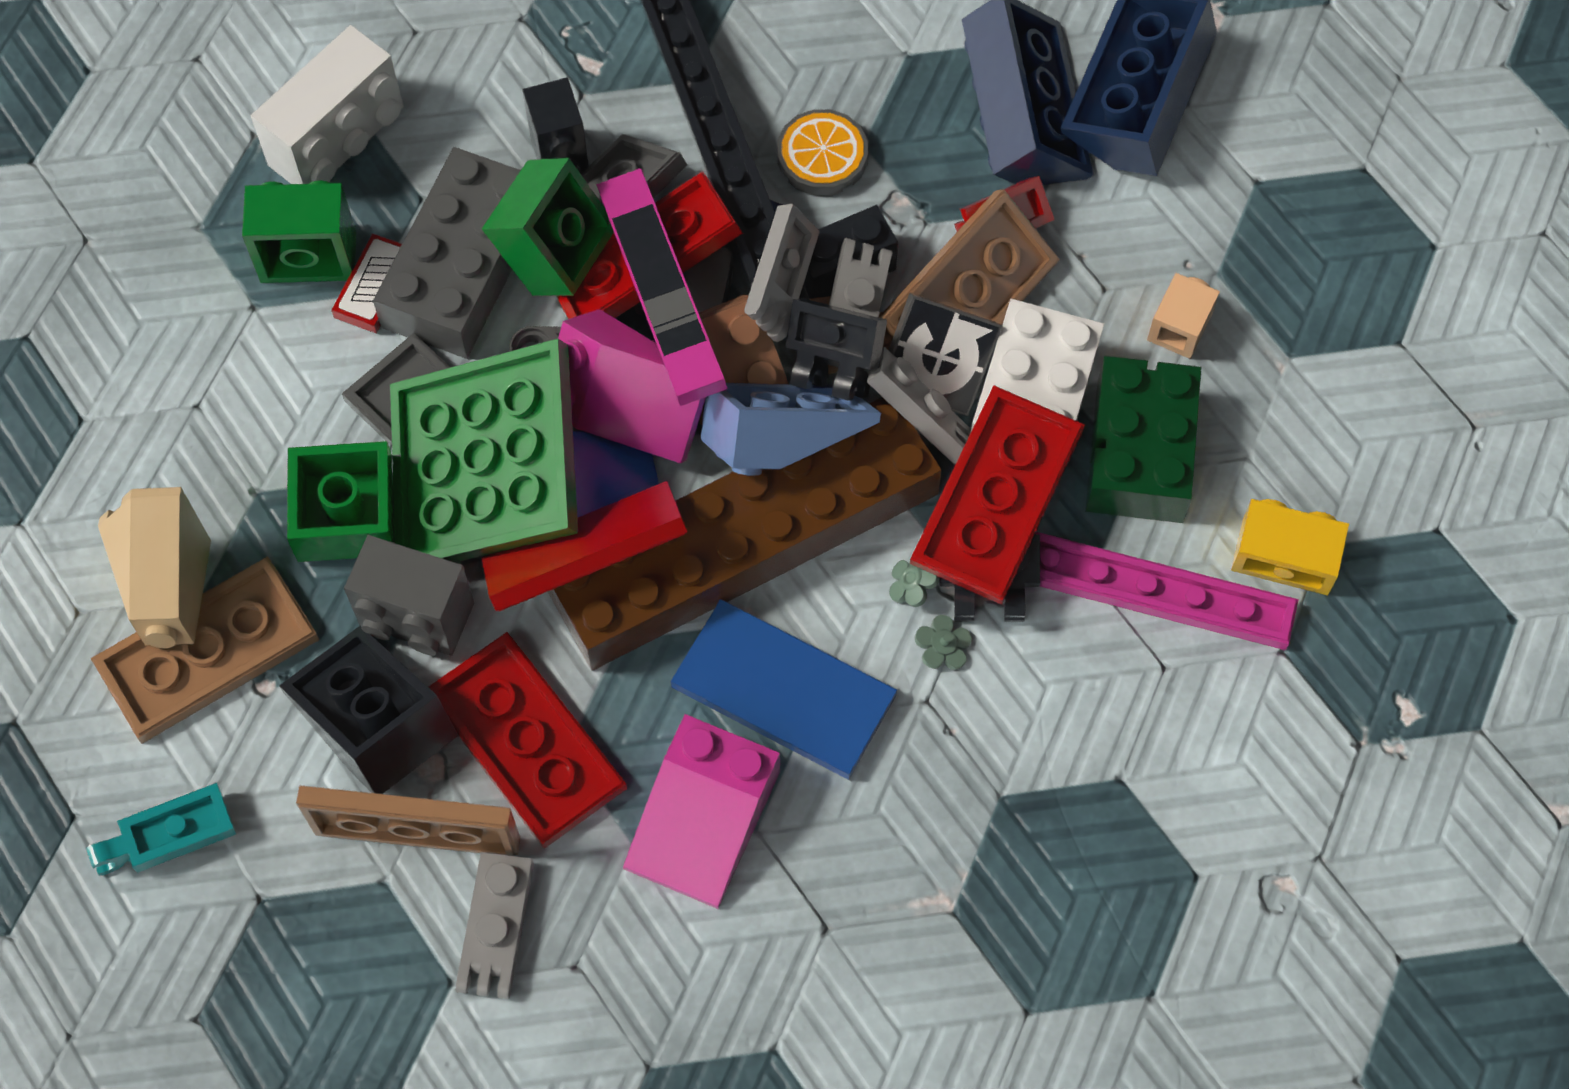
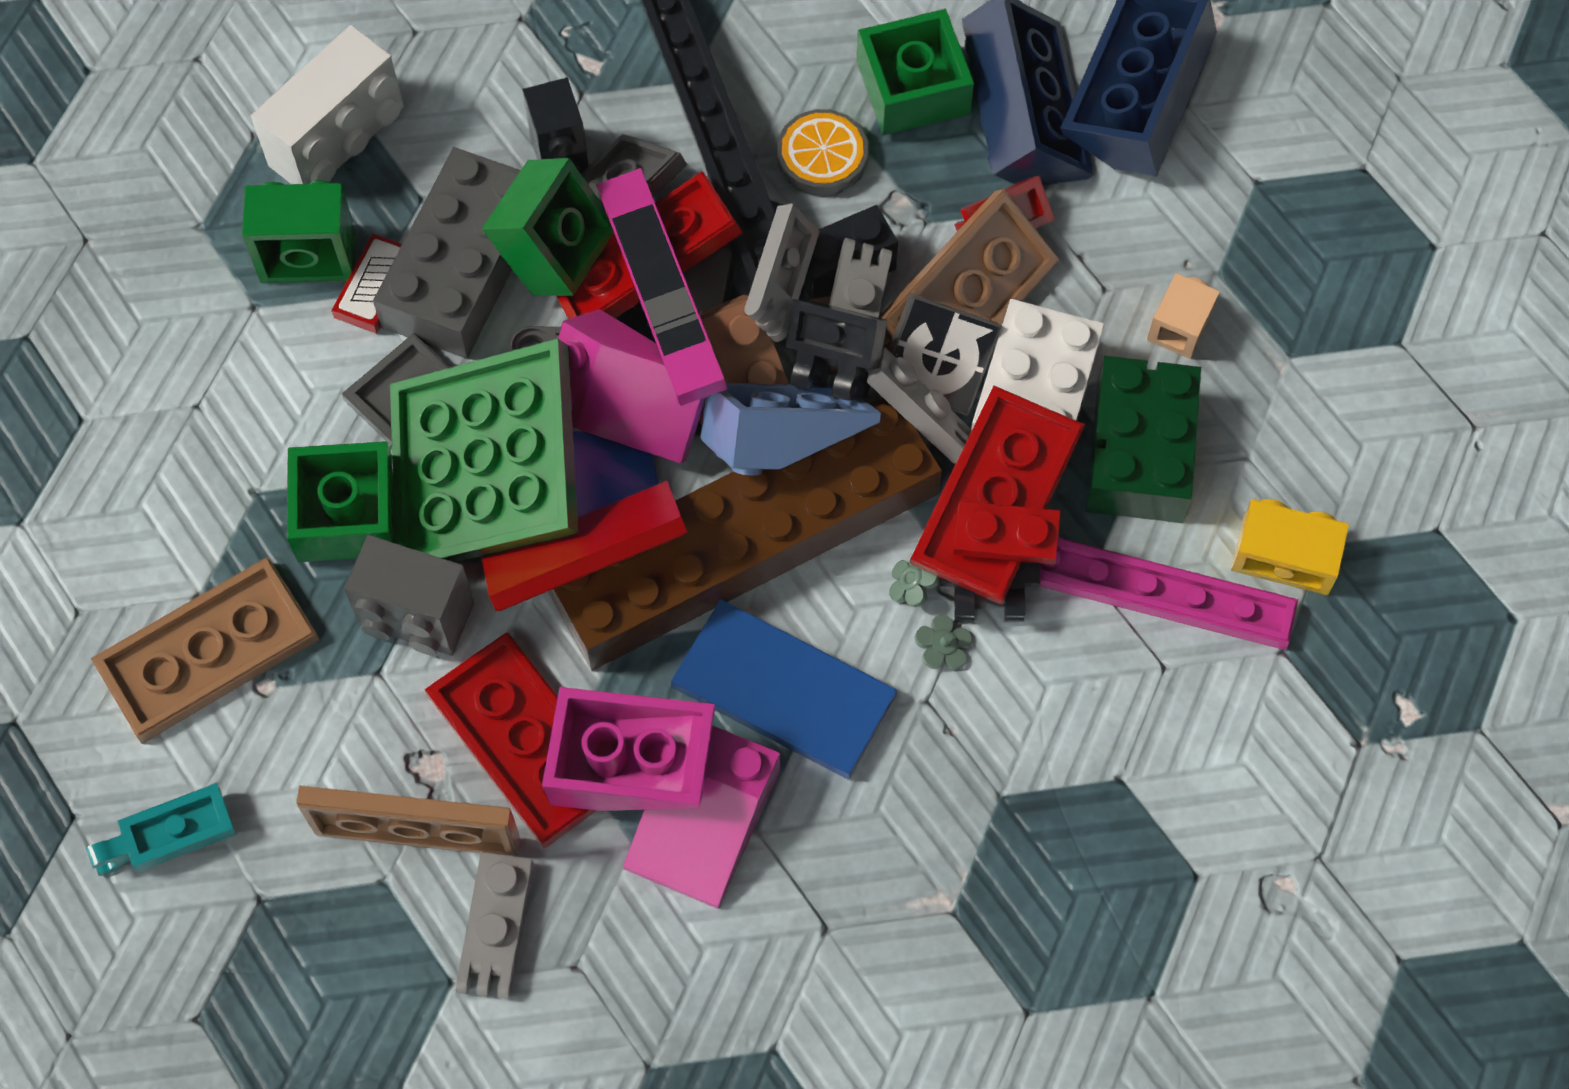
(158, 563): tan slope -> none
(370, 710): black slope -> none
(627, 751): none -> dark pink slope
(914, 71): none -> green brick
(1007, 532): none -> red plate

